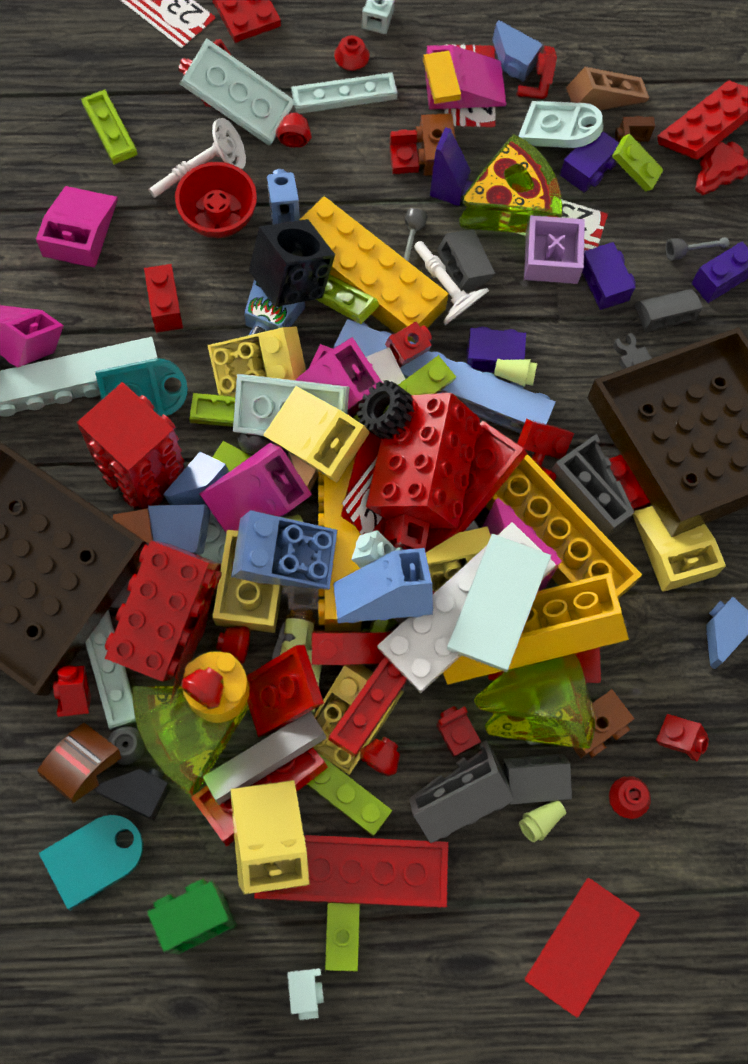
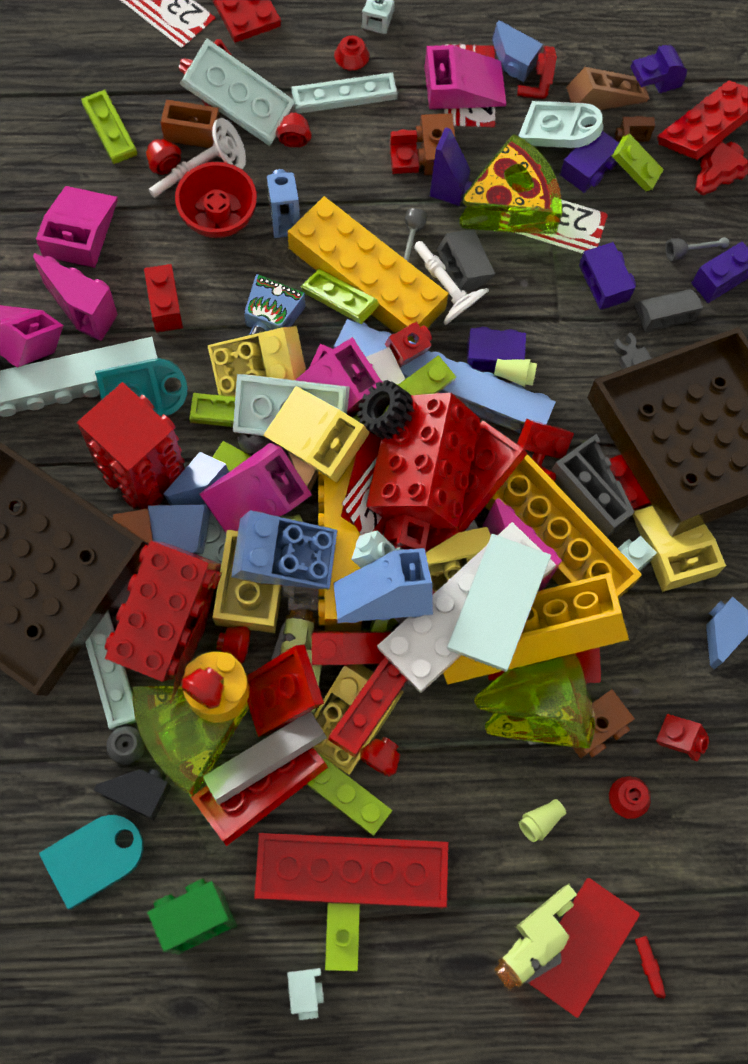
(72, 691): red brick -> none
(77, 762): reddish brown slope -> none
(83, 300): none -> dark pink slope
(163, 156): none -> red cone
(189, 123): none -> dark orange brick
(268, 837): light yellow slope -> none
(291, 262): black brick -> none
(442, 77): yellow tile -> none
(457, 730): red bracket -> none
(462, 796): dark grey wedge -> none
(539, 778): dark grey brick -> none
(541, 943): none -> yellowish green plate
(554, 249): lavender brick -> none
(637, 552): none -> light aqua brick
(650, 966): none -> red piece
(662, 69): none -> dark purple brick

